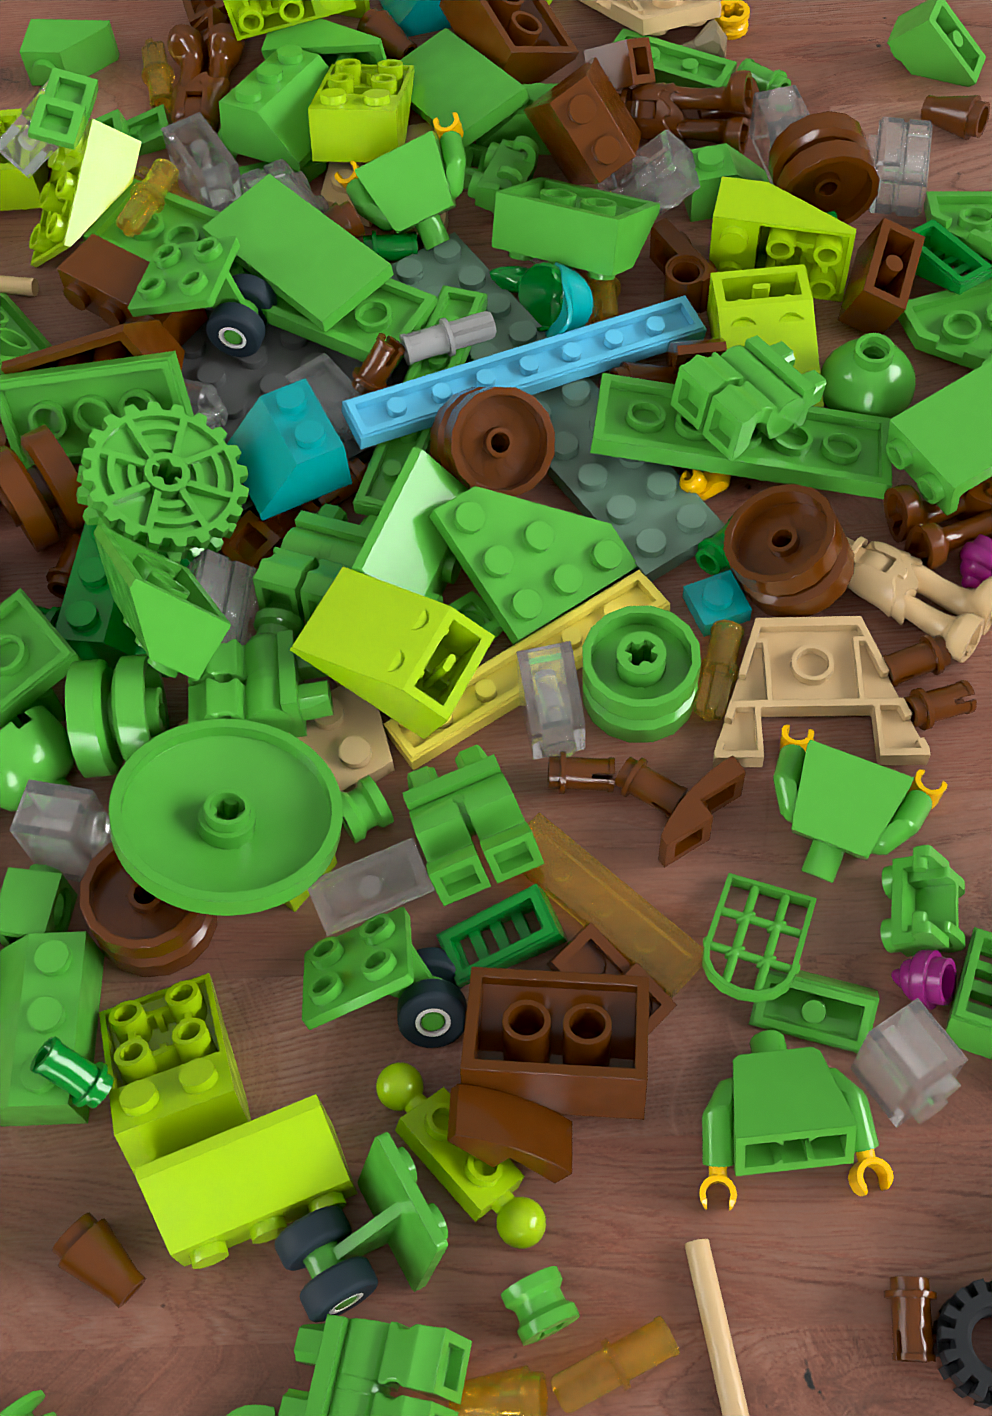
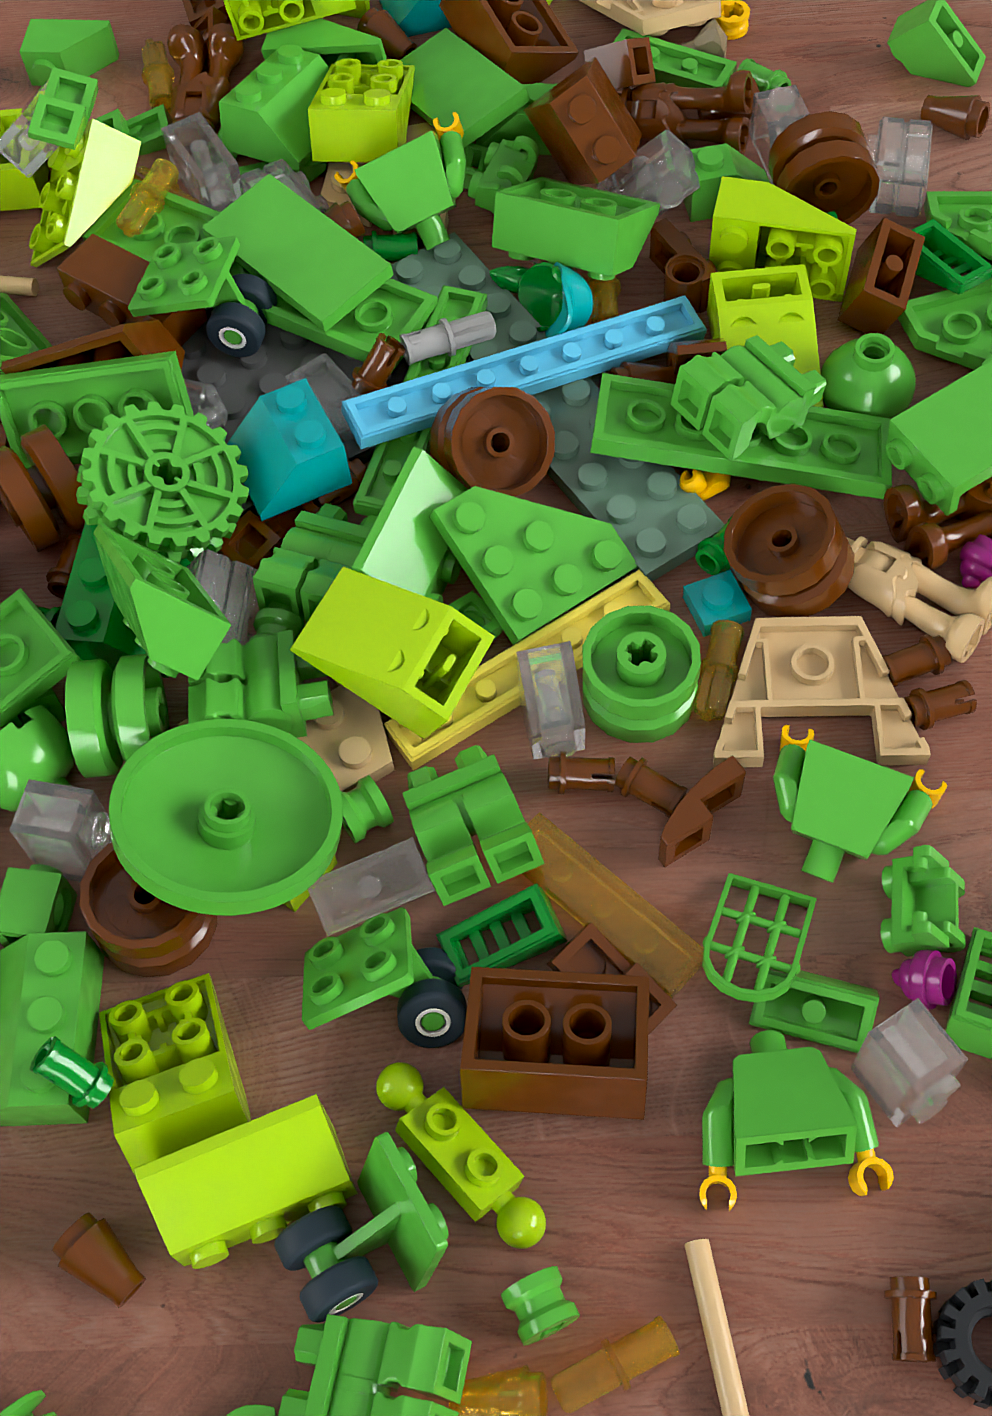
(507, 1126): reddish brown slope -> none

